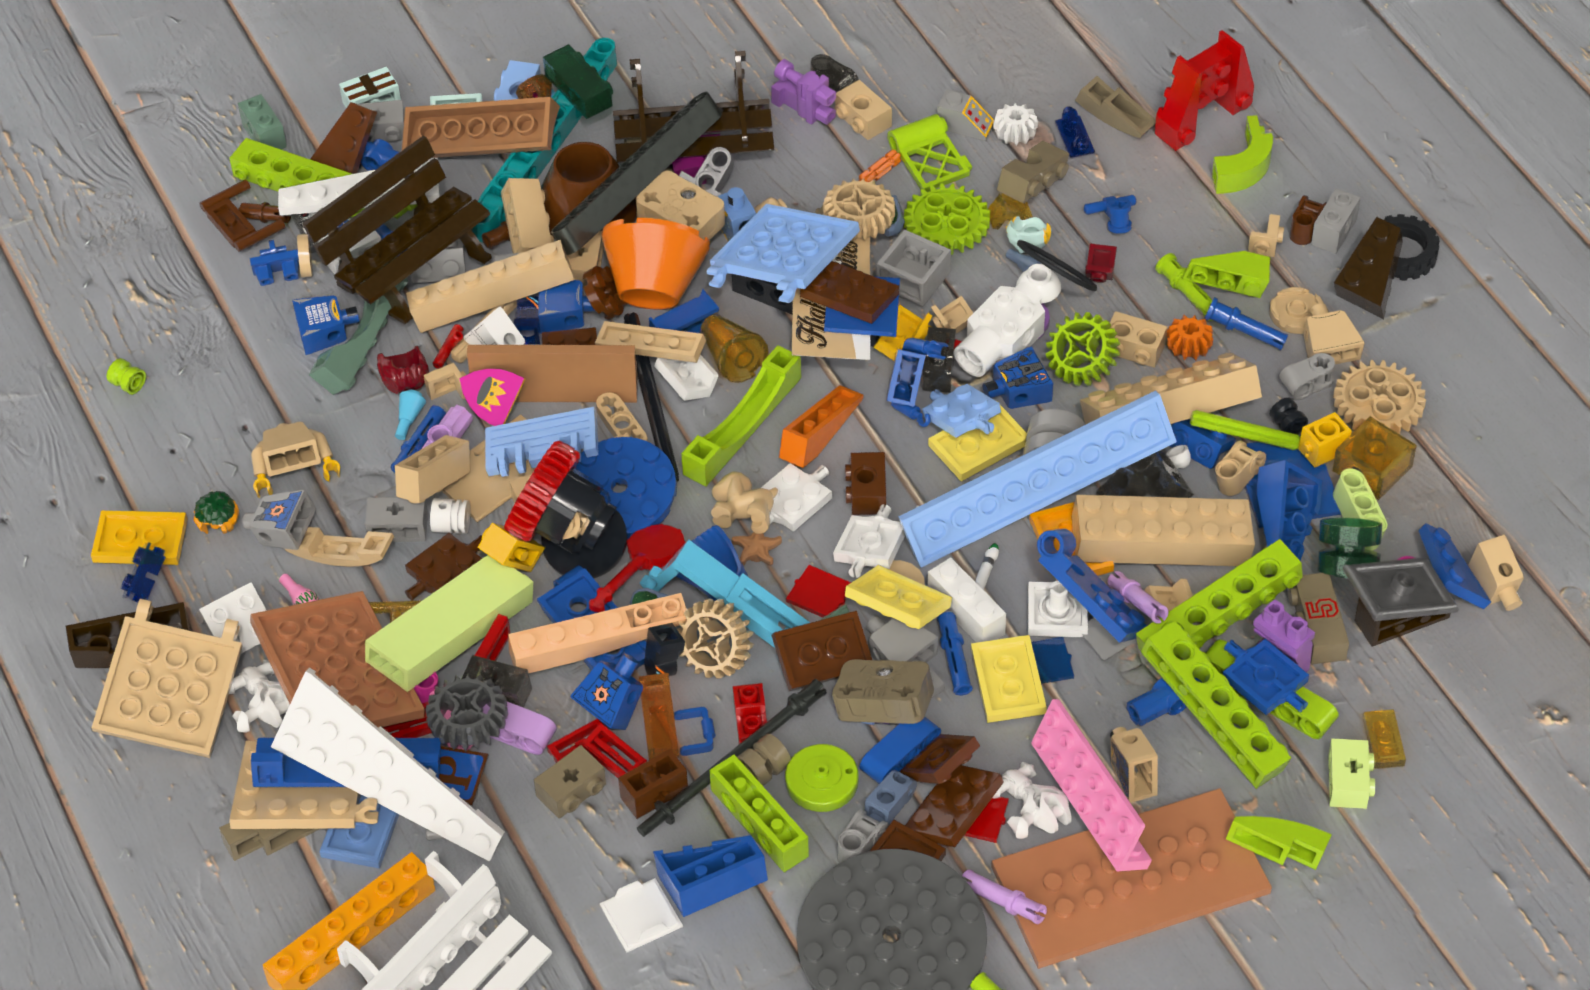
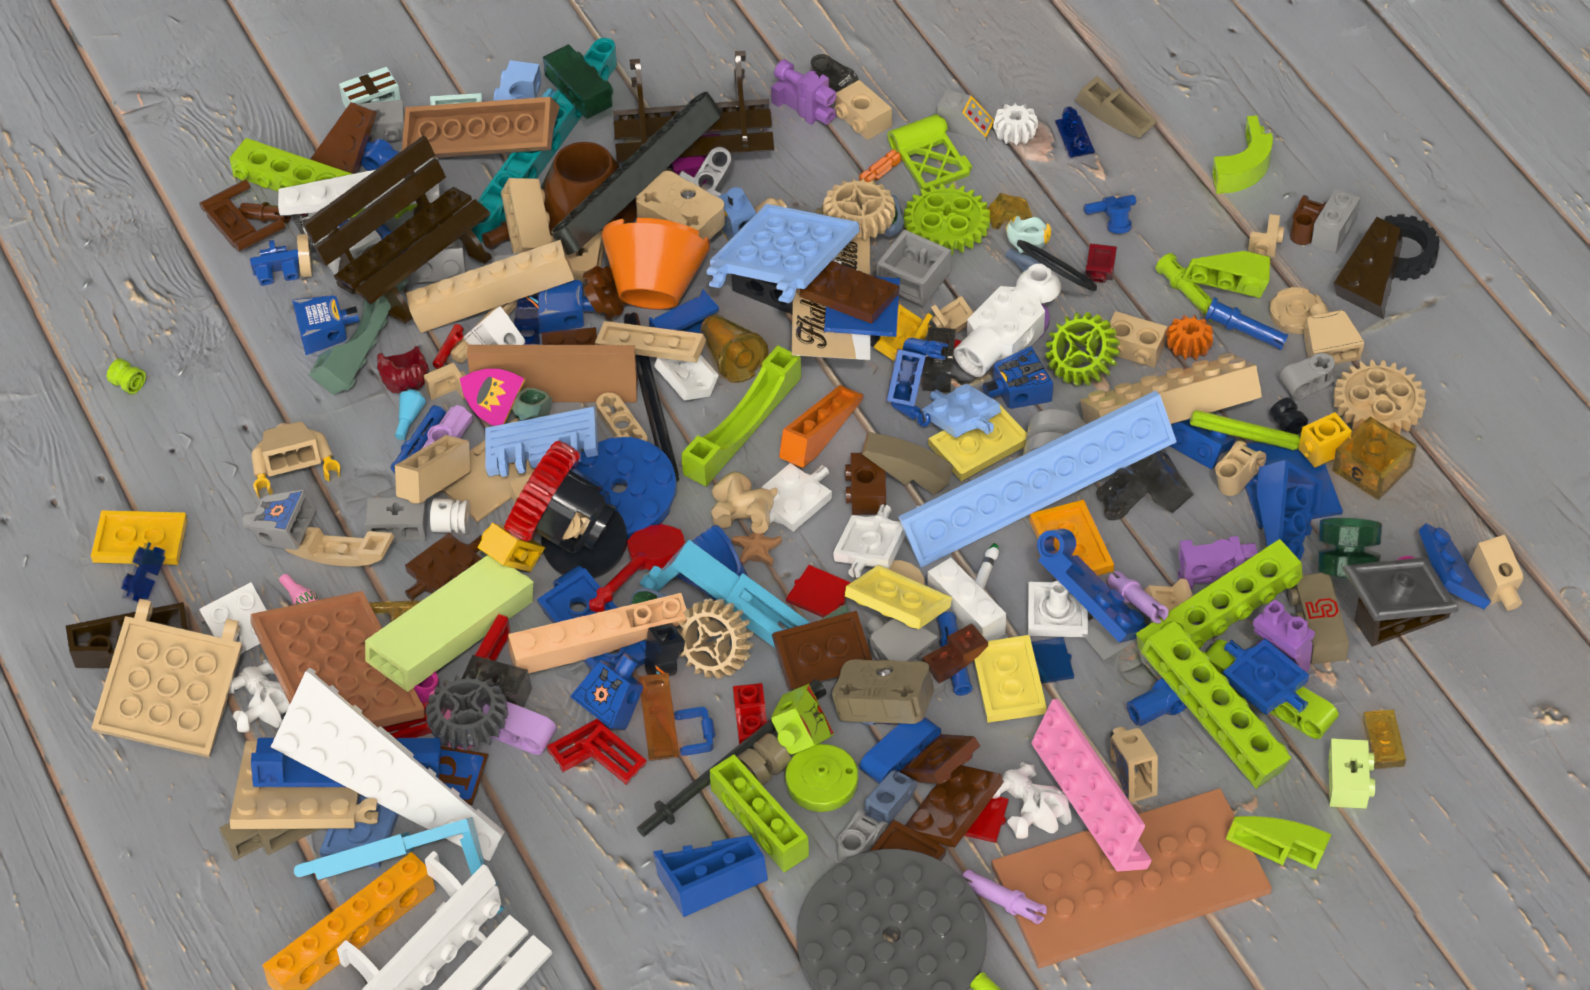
(217, 510): dark green piece -> none
(261, 122): sand green brick -> none
(394, 847): none -> medium azure hinge
(532, 404): none -> sand green rock
(535, 87): clear orange rock -> none
(570, 782): dark tan brick -> none
(640, 914): white piece -> none
(653, 782): reddish brown brick -> none
(800, 720): none -> lime torso
(908, 461): none -> dark tan slope
(959, 652): none -> copper slope
(1026, 180): dark tan arch -> none
(1162, 530): tan brick -> none
(1180, 456): white hinge -> none
(1211, 561): none -> medium lavender hips
(1214, 74): red wedge -> none
(1357, 499): yellowish green beam -> none

